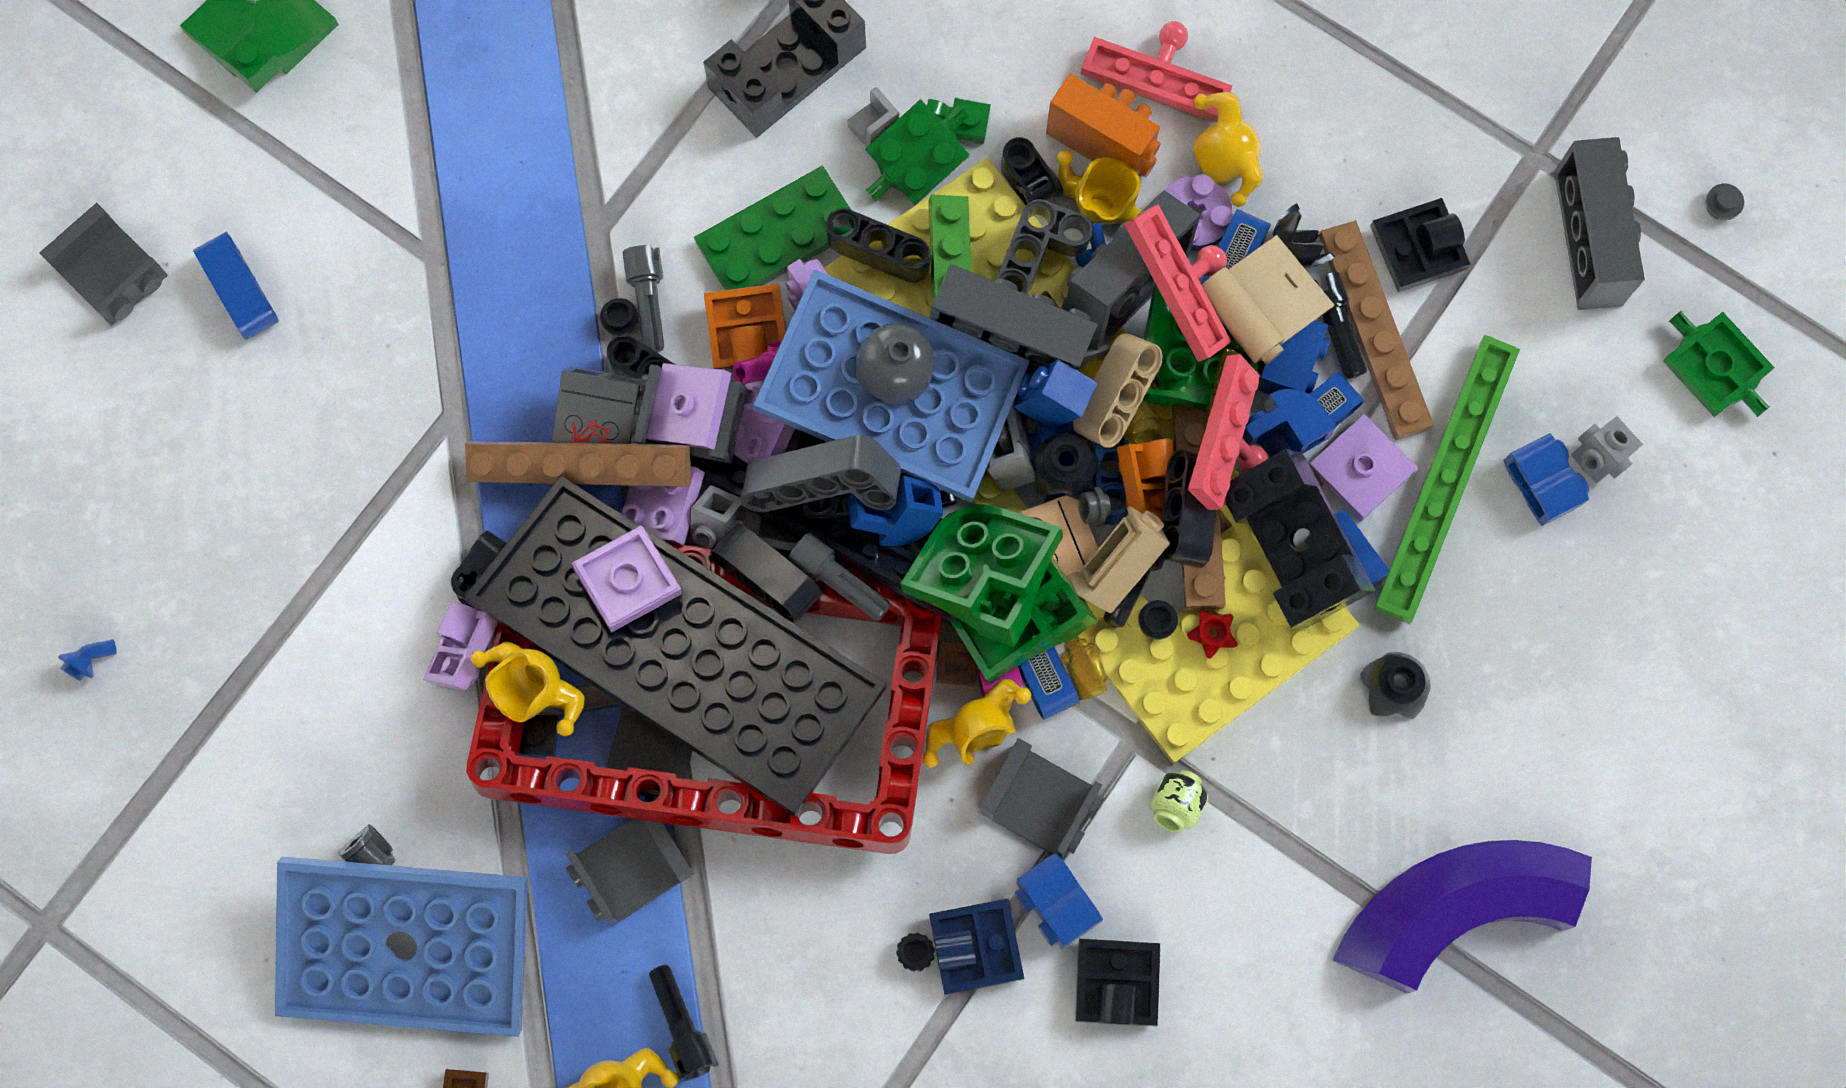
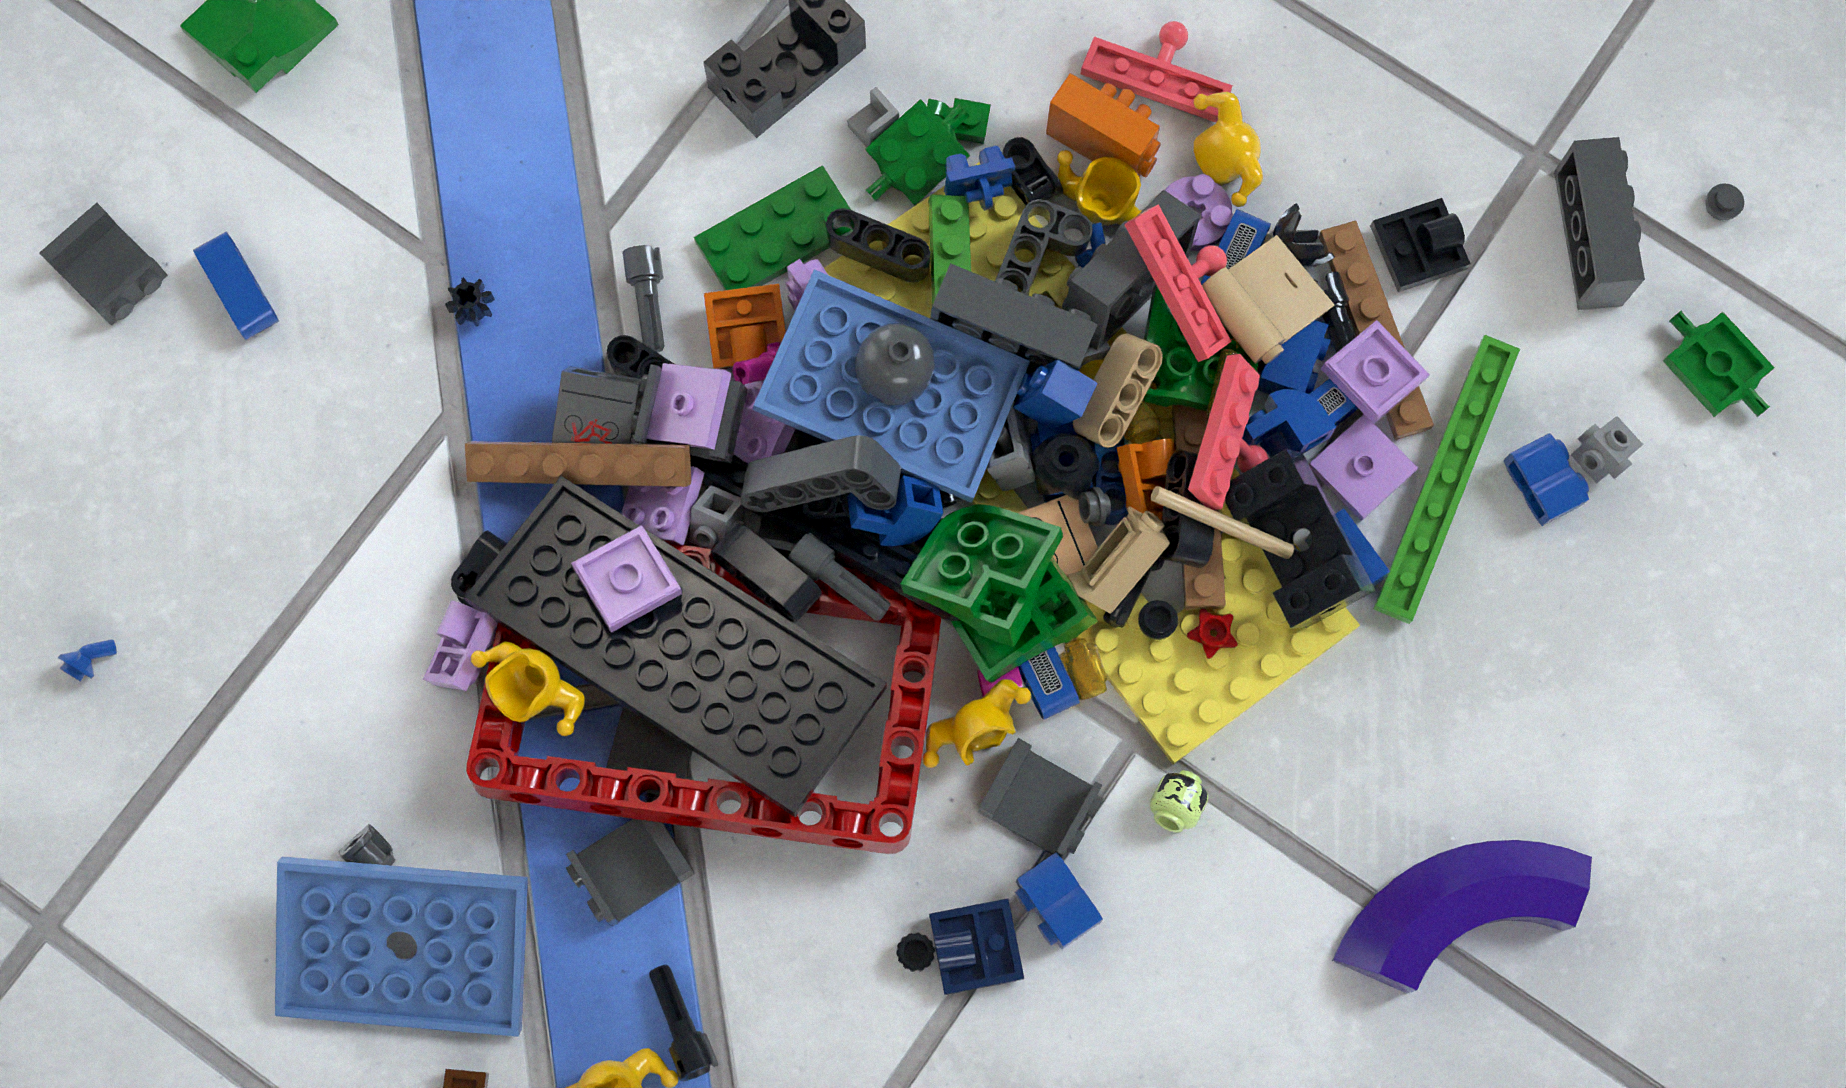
(469, 292): none -> black gear
(539, 736): black plate -> none
(619, 316): black plate -> none
(956, 665): reddish brown plate -> none
(979, 181): none -> blue hips
(1117, 982): black plate -> none
(1222, 522): none -> tan bar
(1375, 371): none -> lavender plate
(1385, 696): black piece -> none

